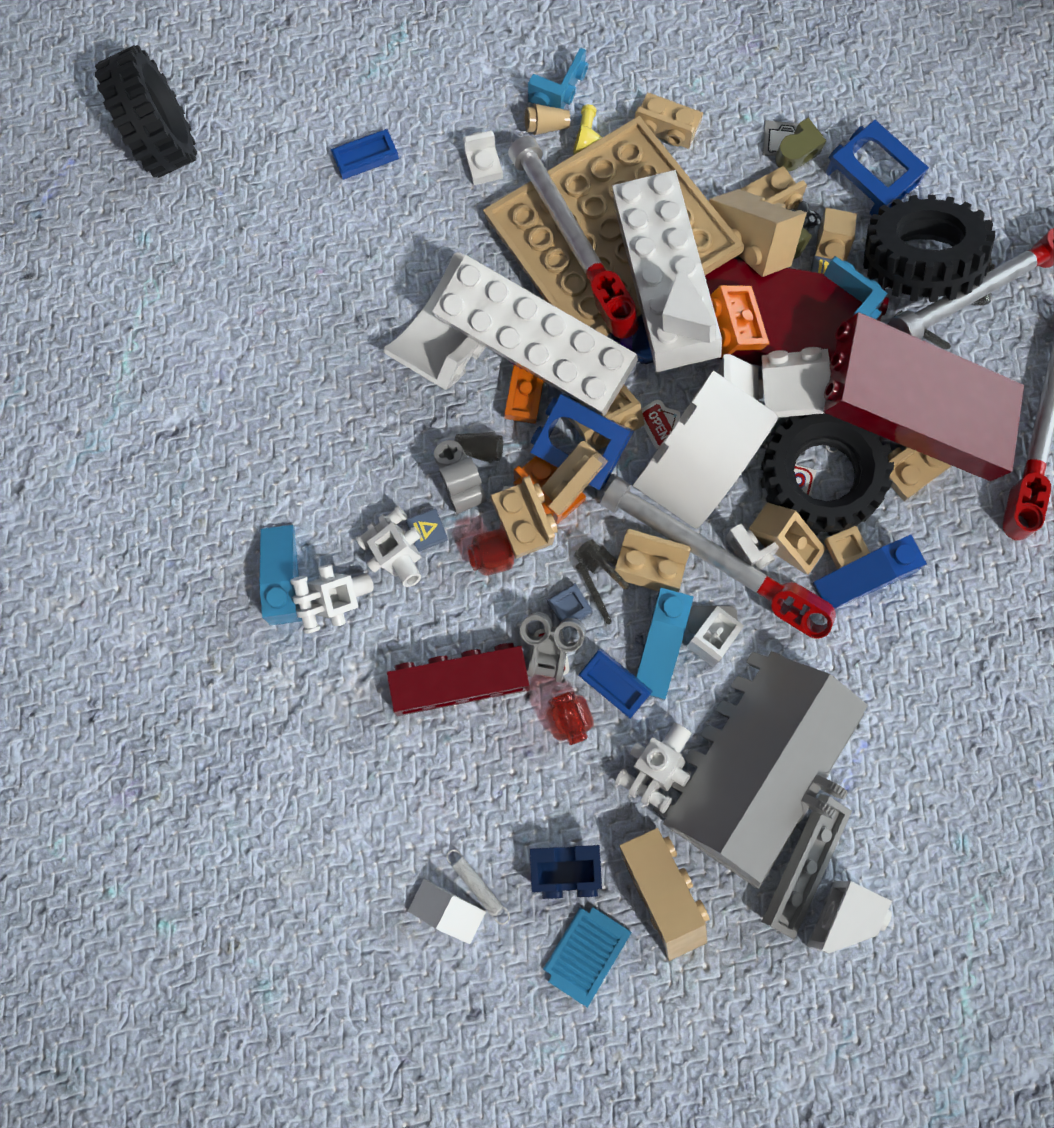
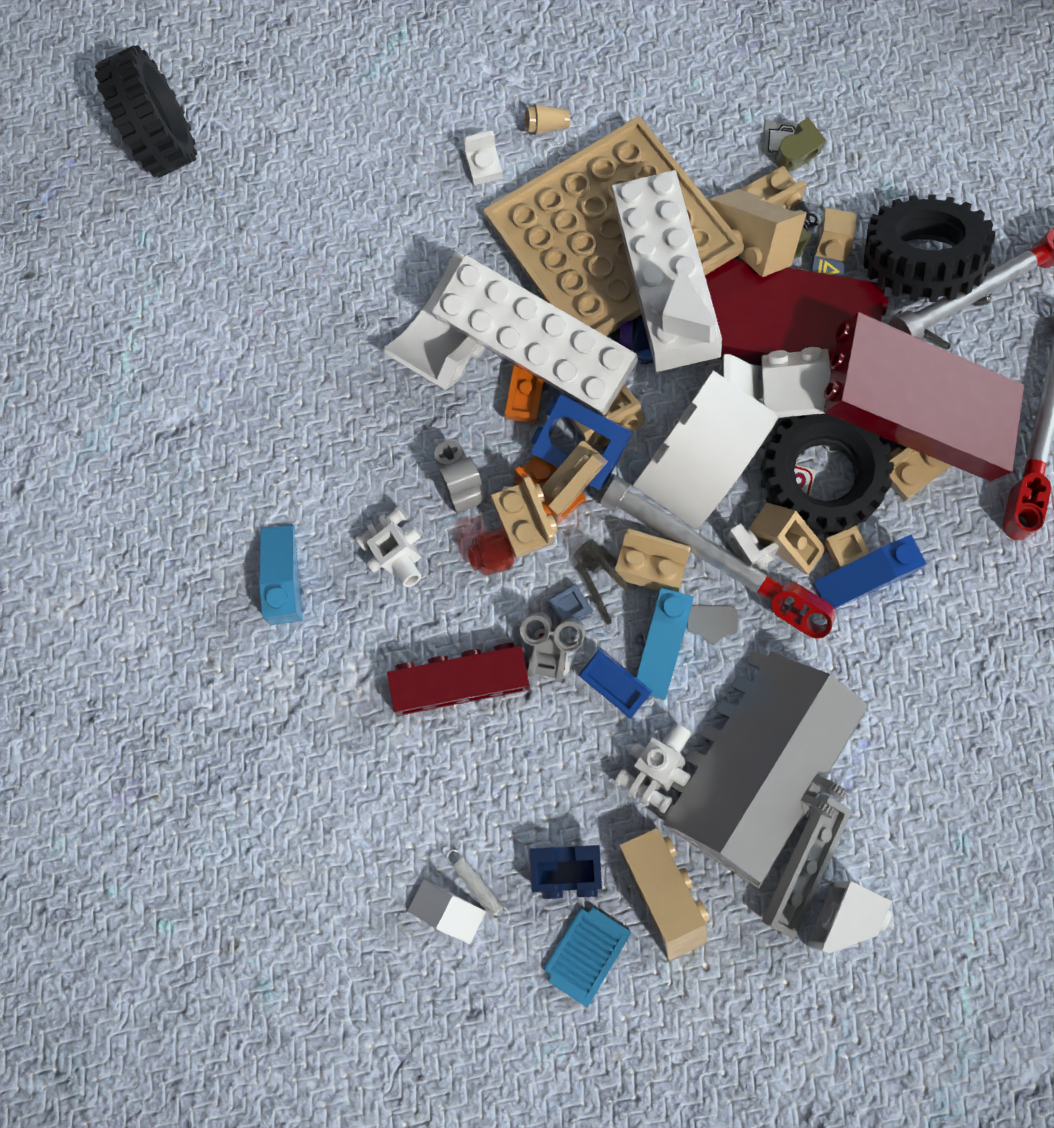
(328, 596): white piece -> none
(364, 154): blue tile -> none
(429, 527): sand blue tile -> none
(482, 445): clear smoke cone -> none
(527, 157): piece -> none
(557, 95): dark azure bracket -> none
(569, 717): clear red head -> none
(586, 135): light yellow bar -> none
(659, 421): sticker -> none
(670, 120): tan bracket -> none
(715, 636): white slope -> none
(738, 319): orange bracket -> none
(845, 161): blue panel -> none
(857, 285): dark azure bracket -> none

